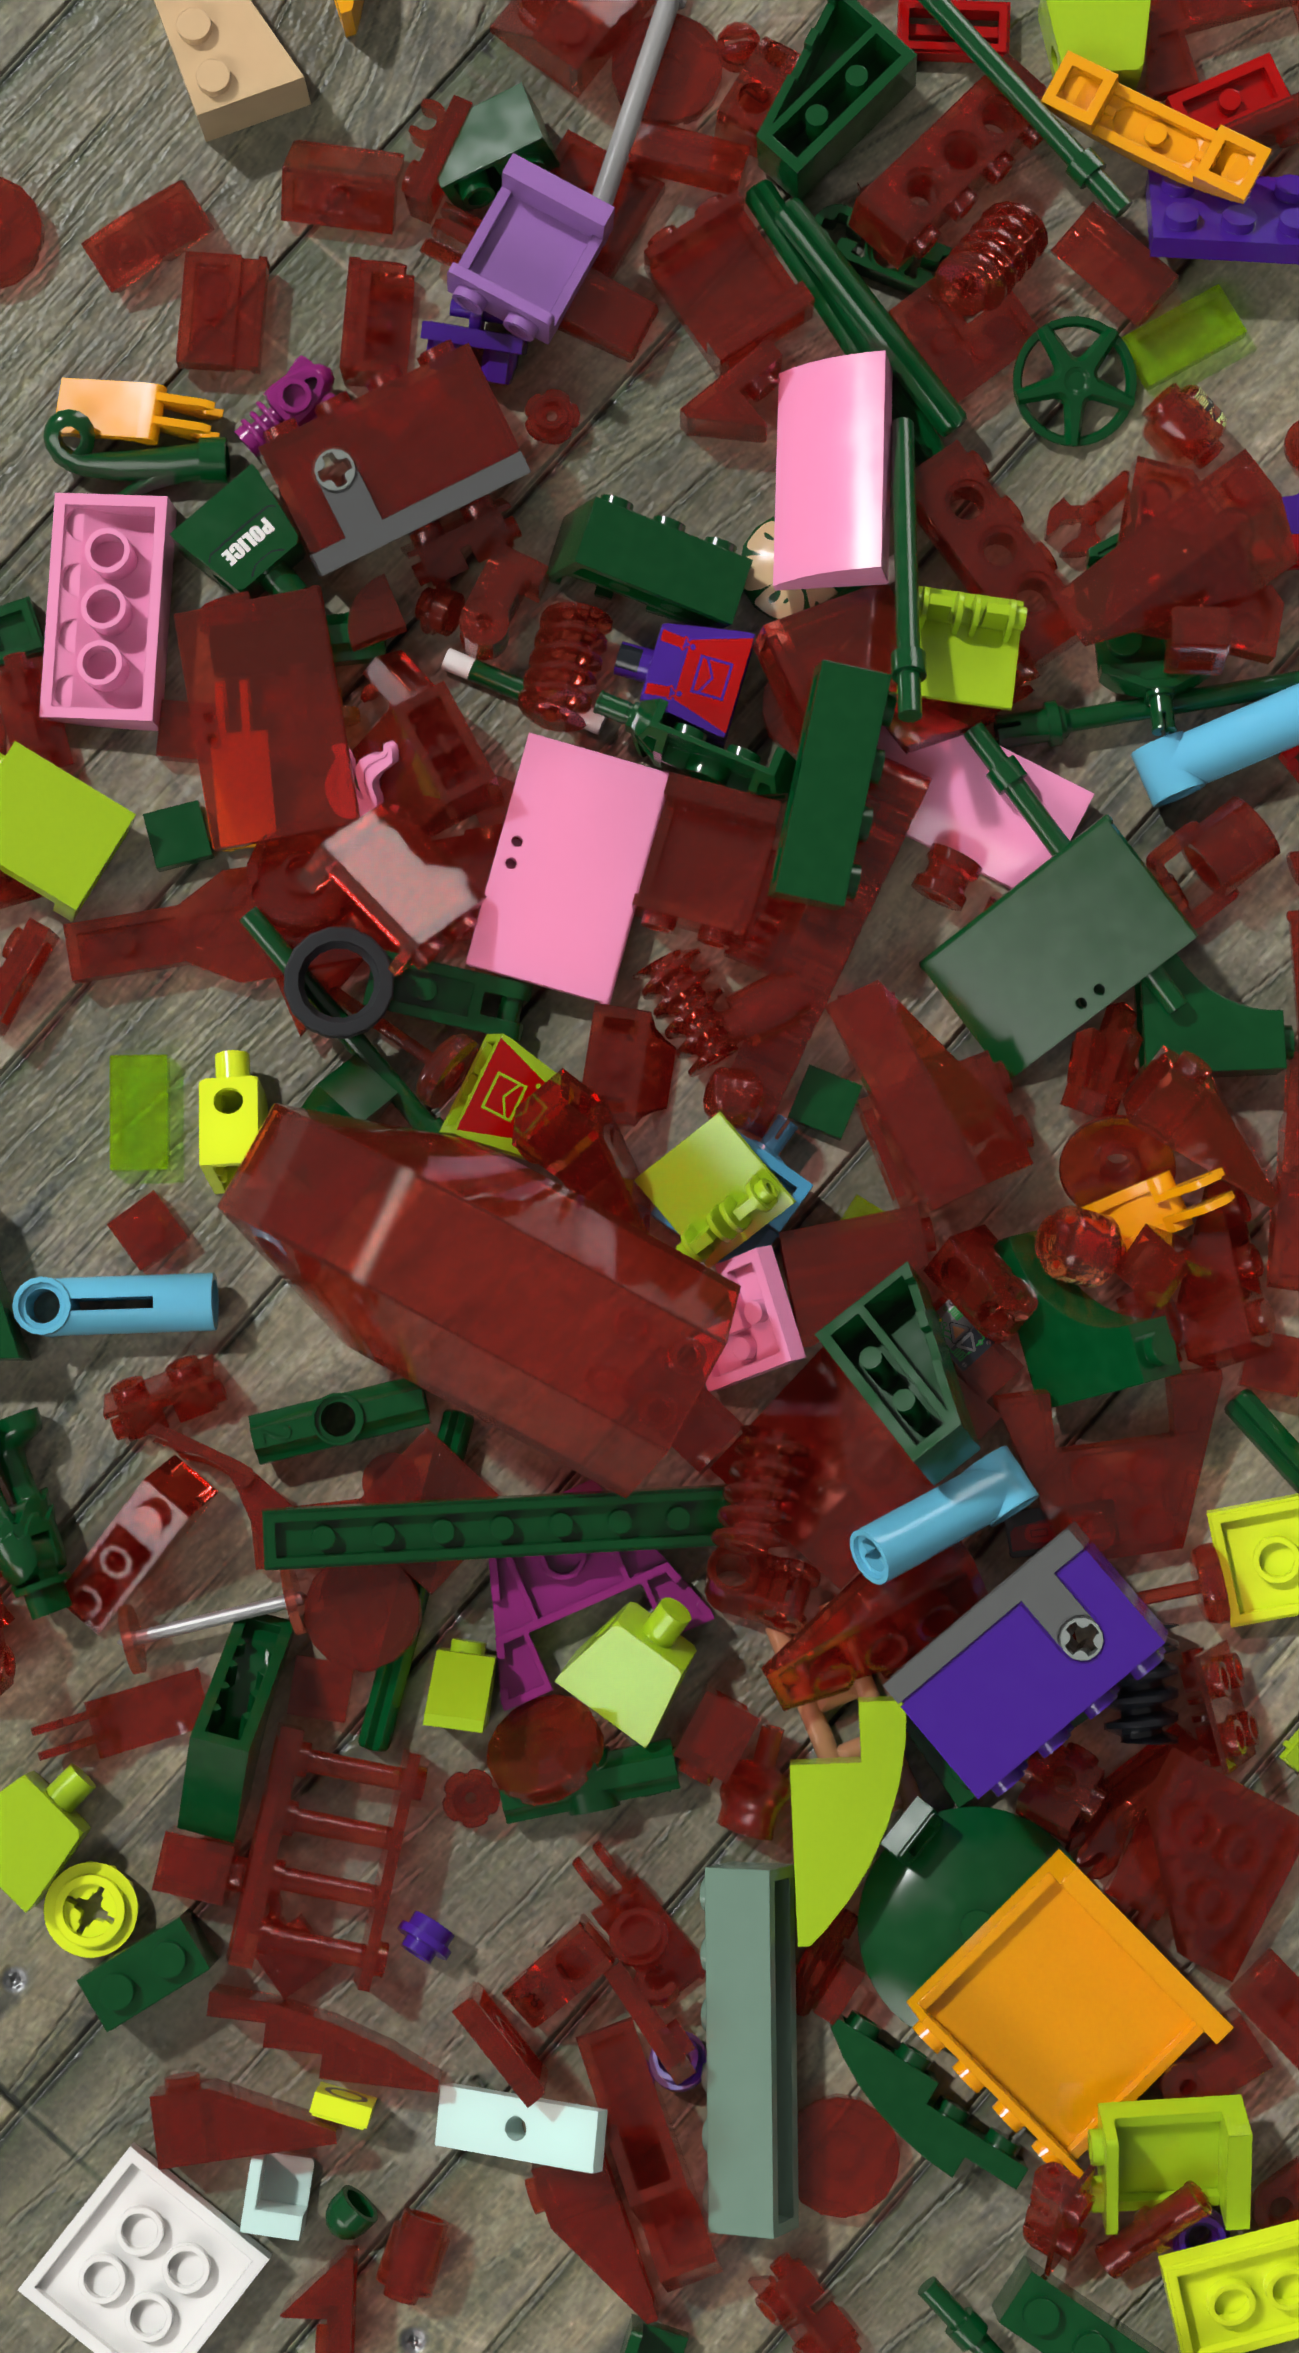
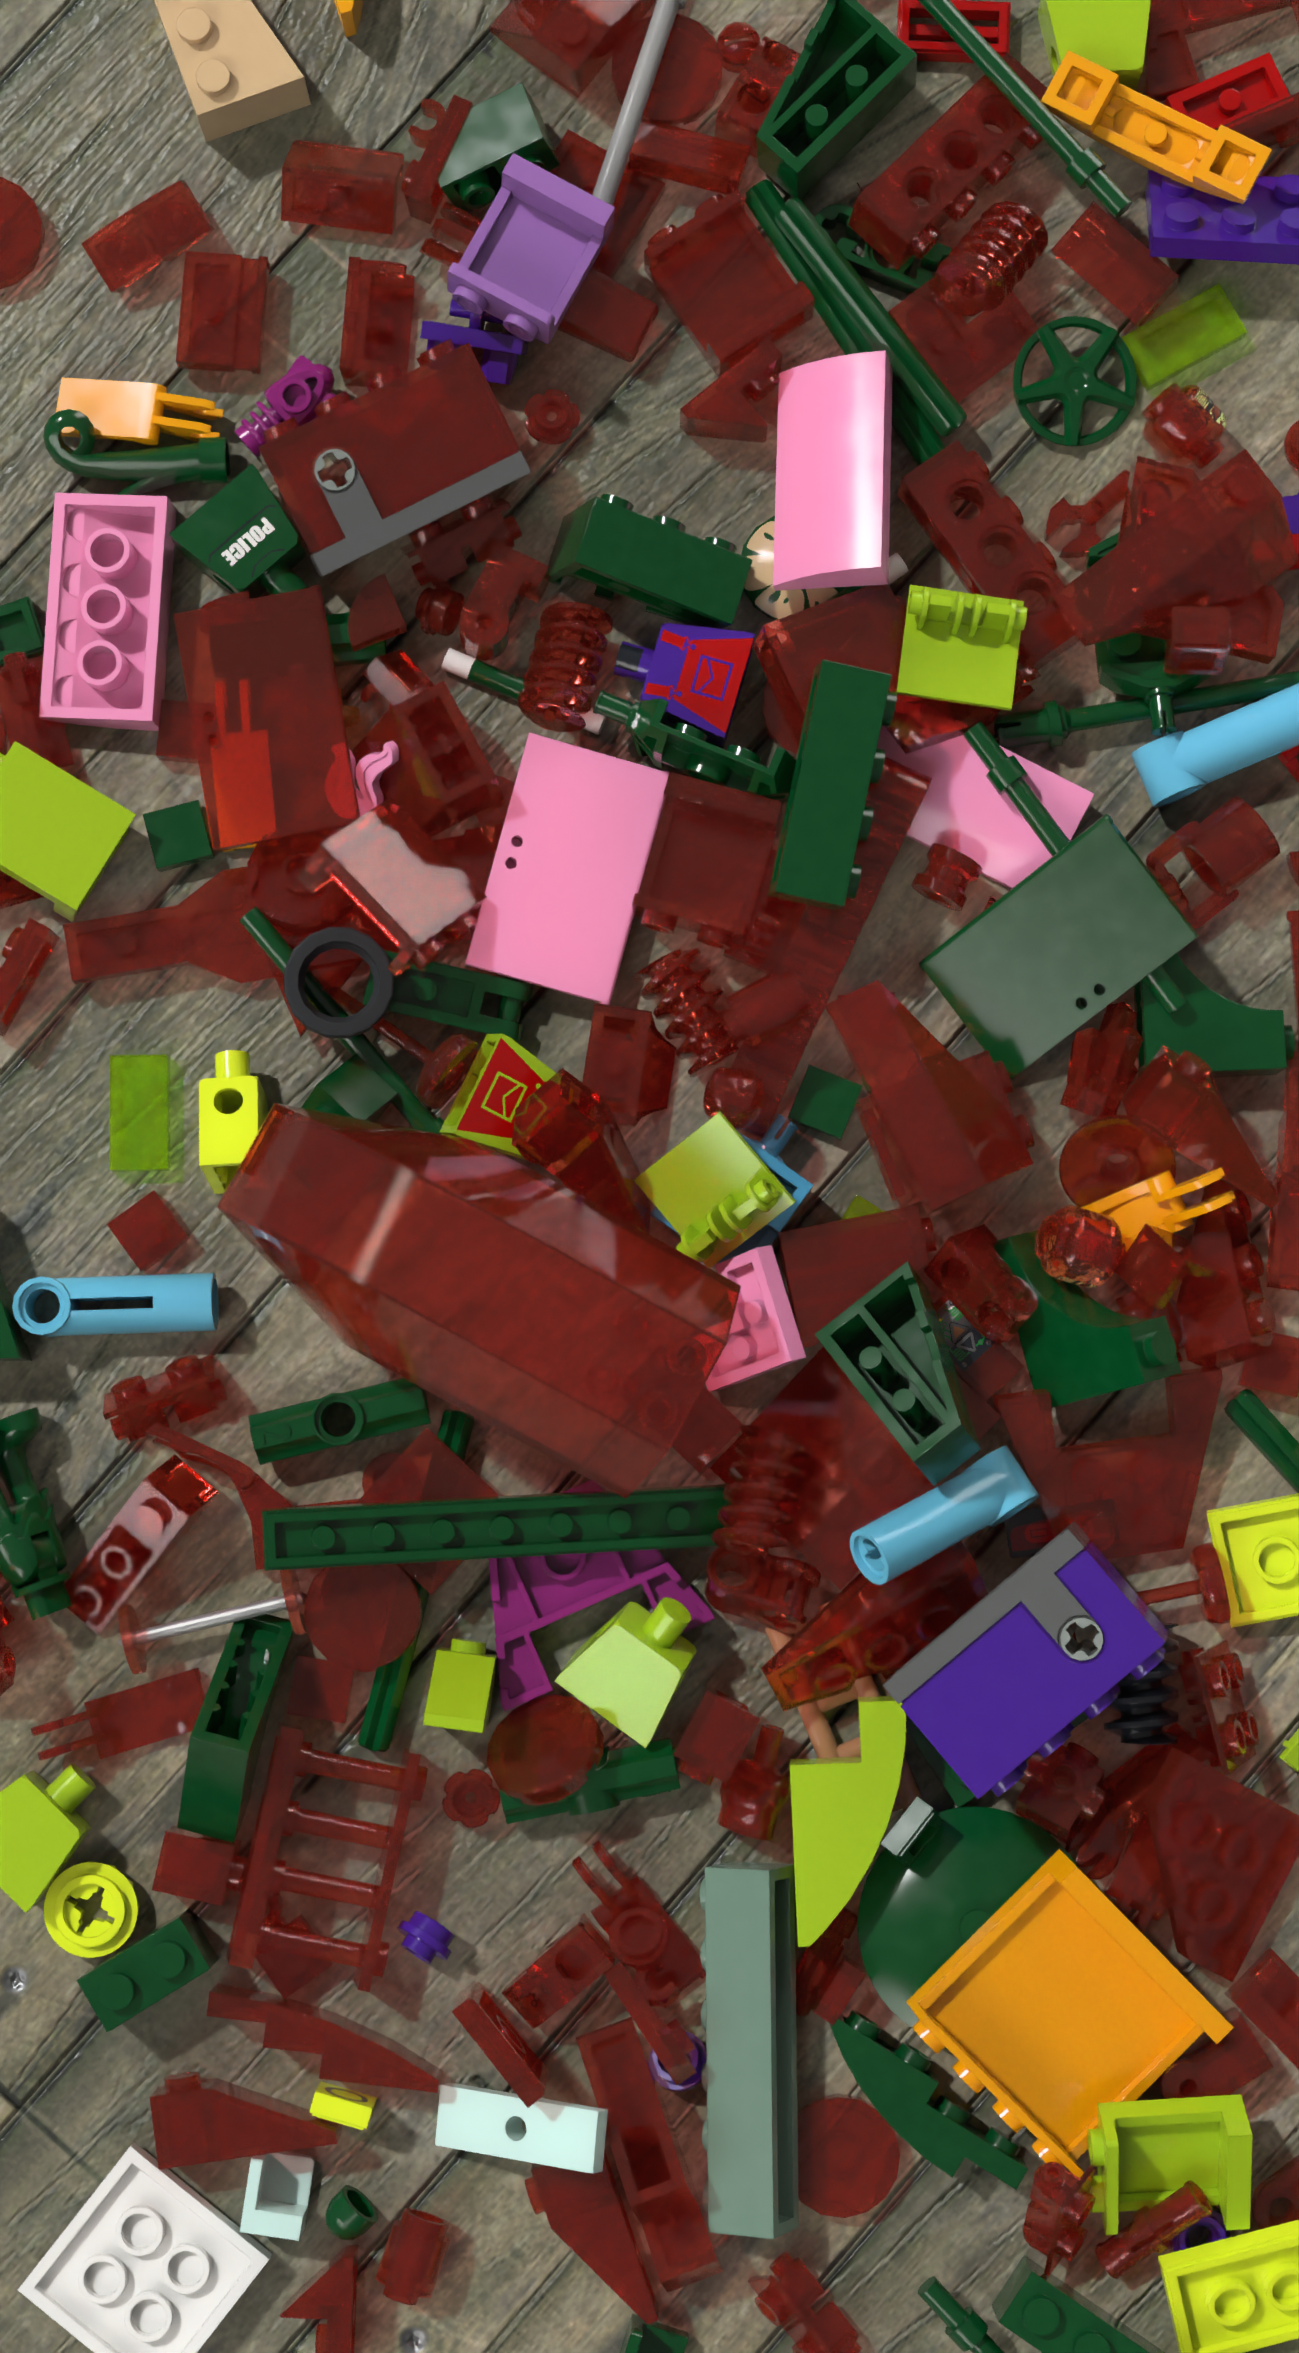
(908, 659): dark green bar -> none

